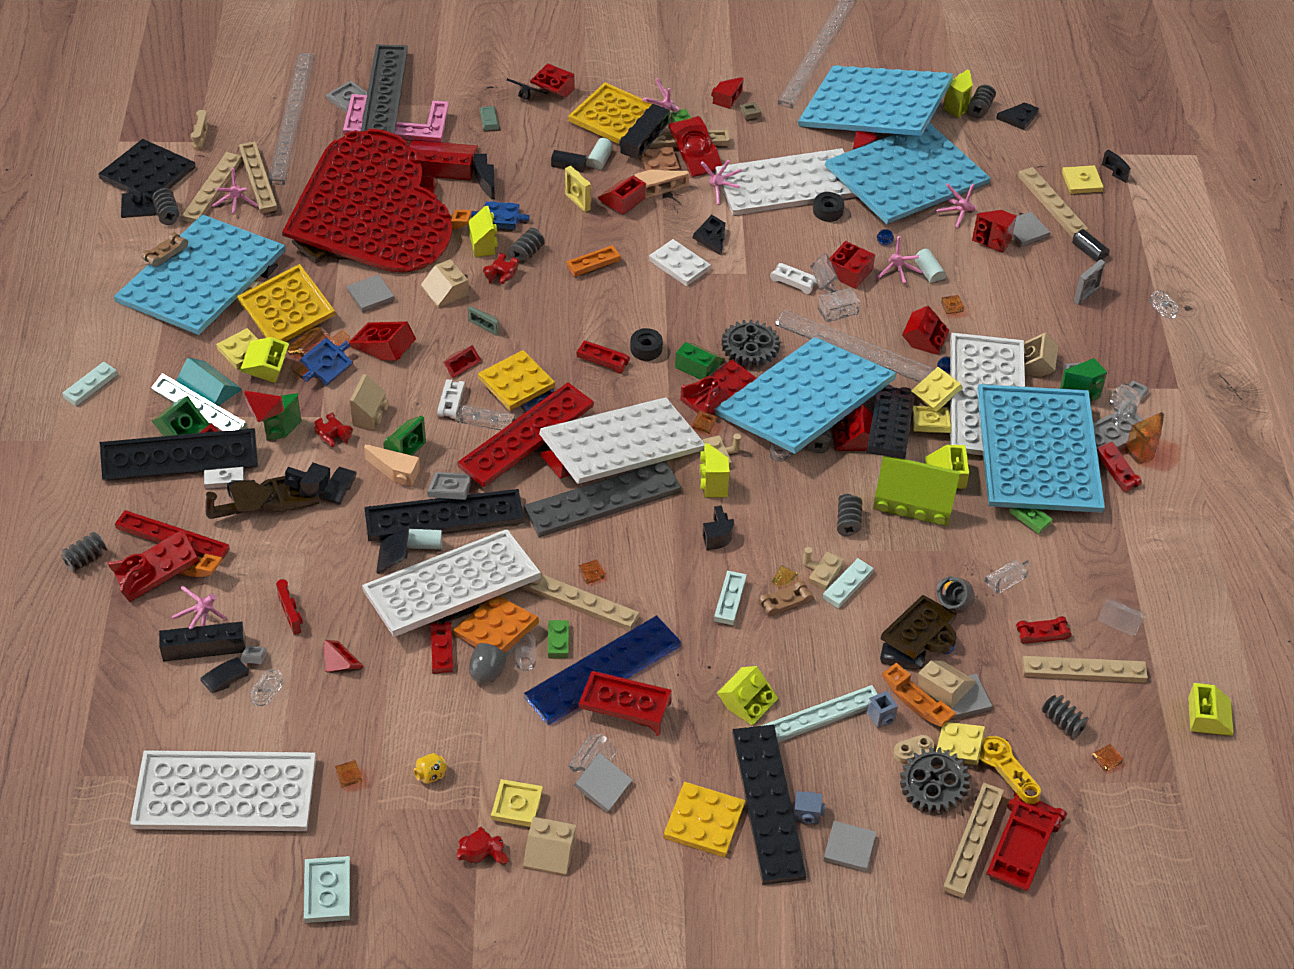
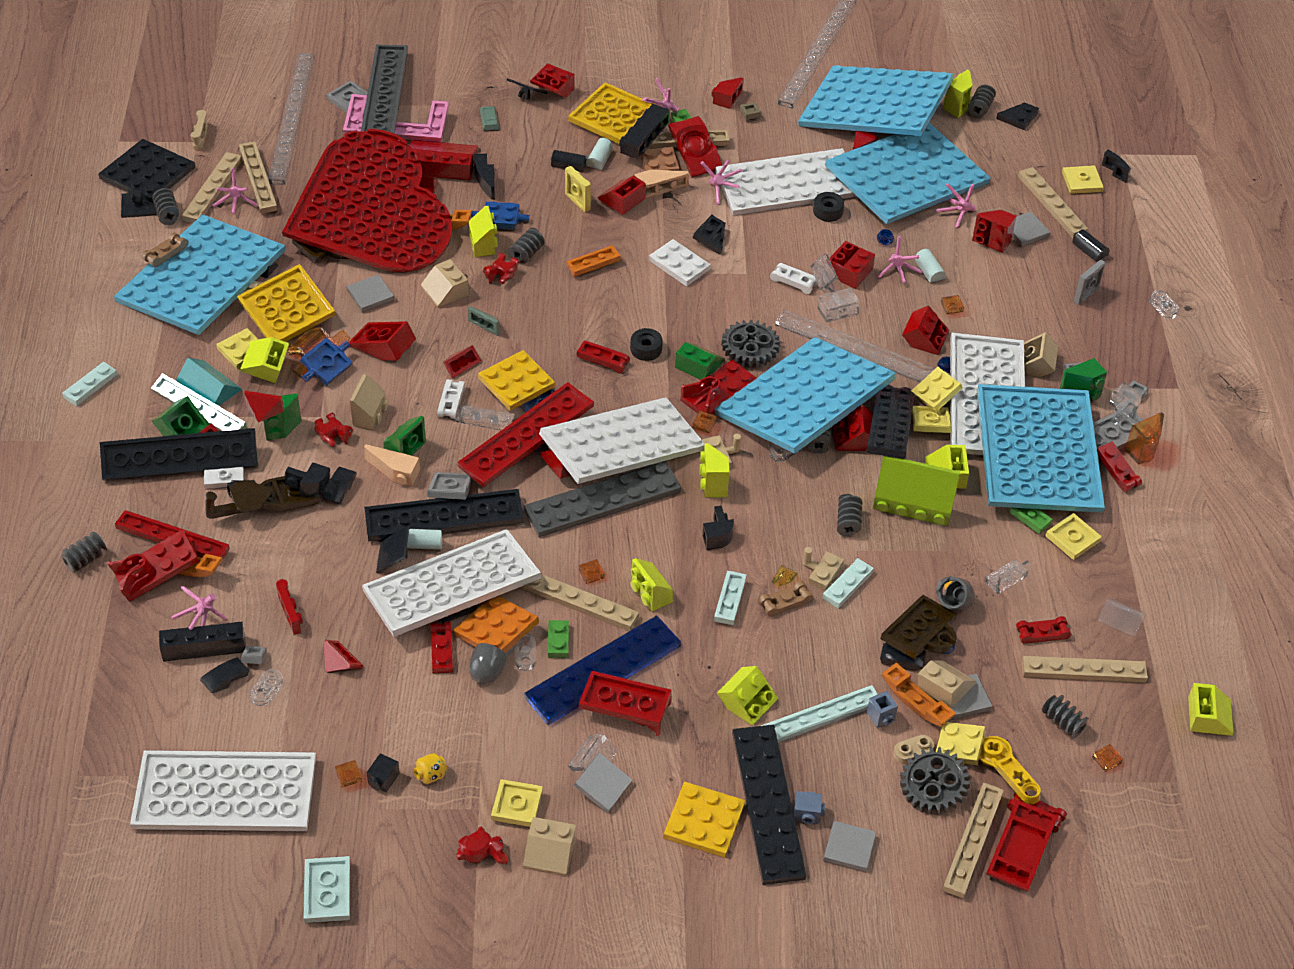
(383, 773): none -> black brick
(650, 585): none -> neon yellow slope
(1073, 536): none -> light yellow plate

